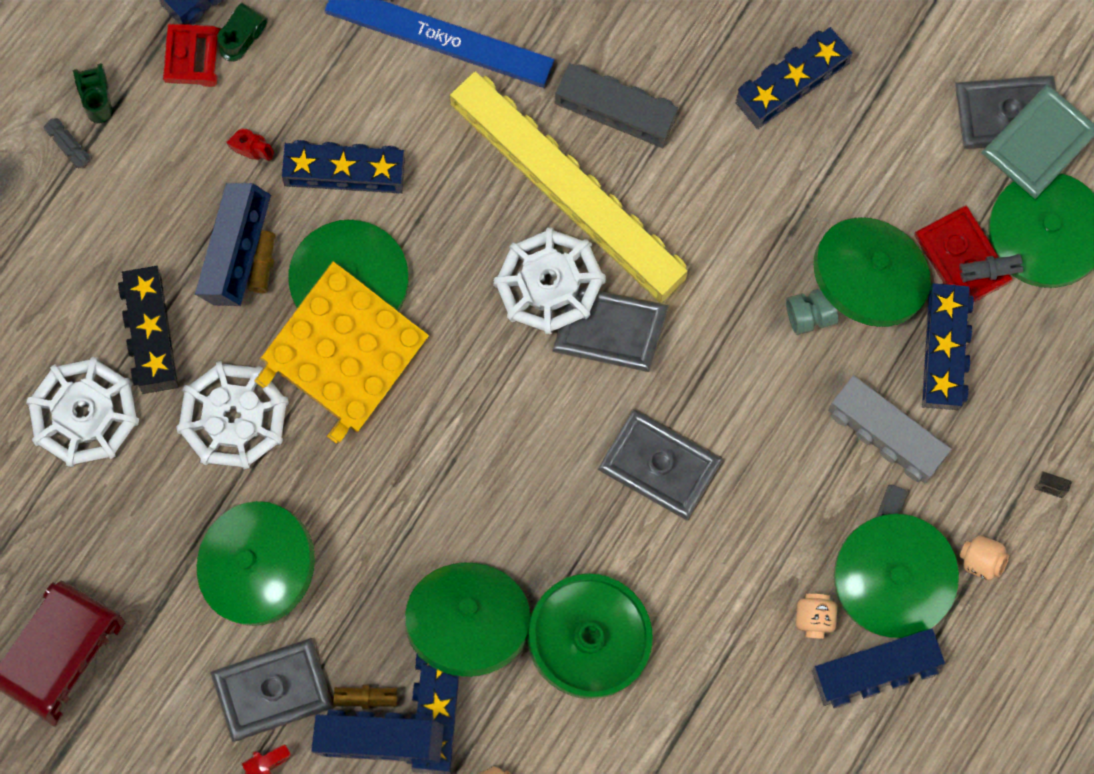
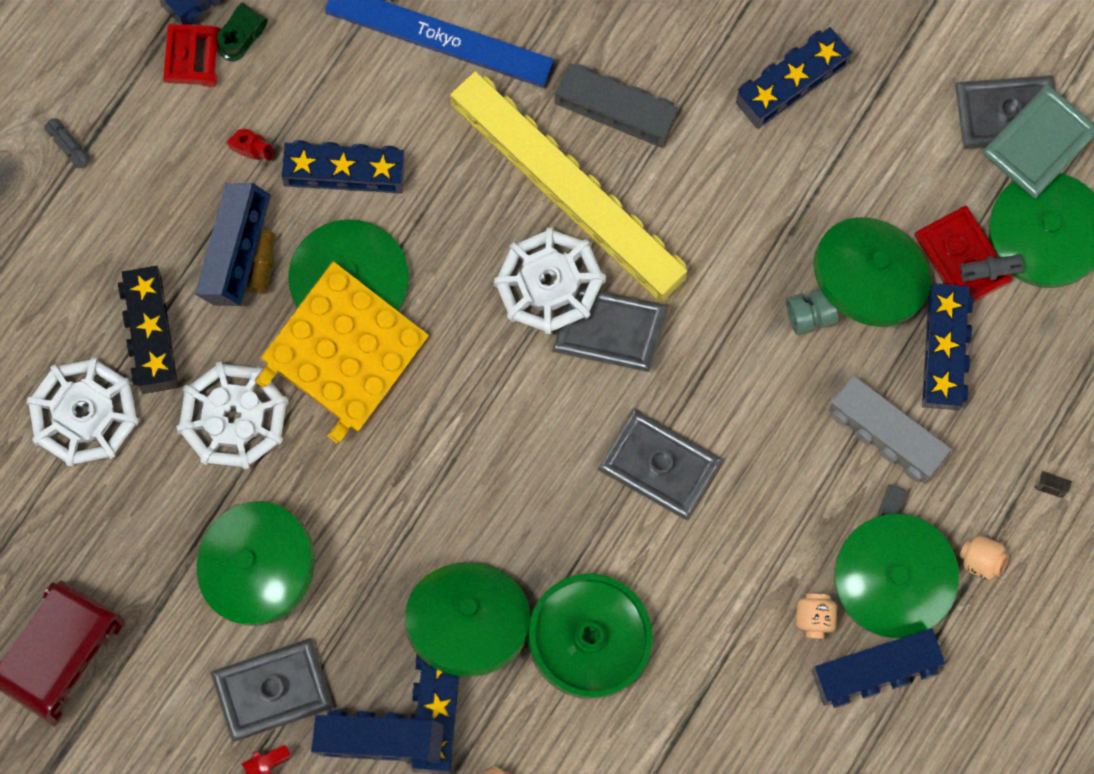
(93, 88): dark green piece -> none
(365, 697): pearl gold pin -> none

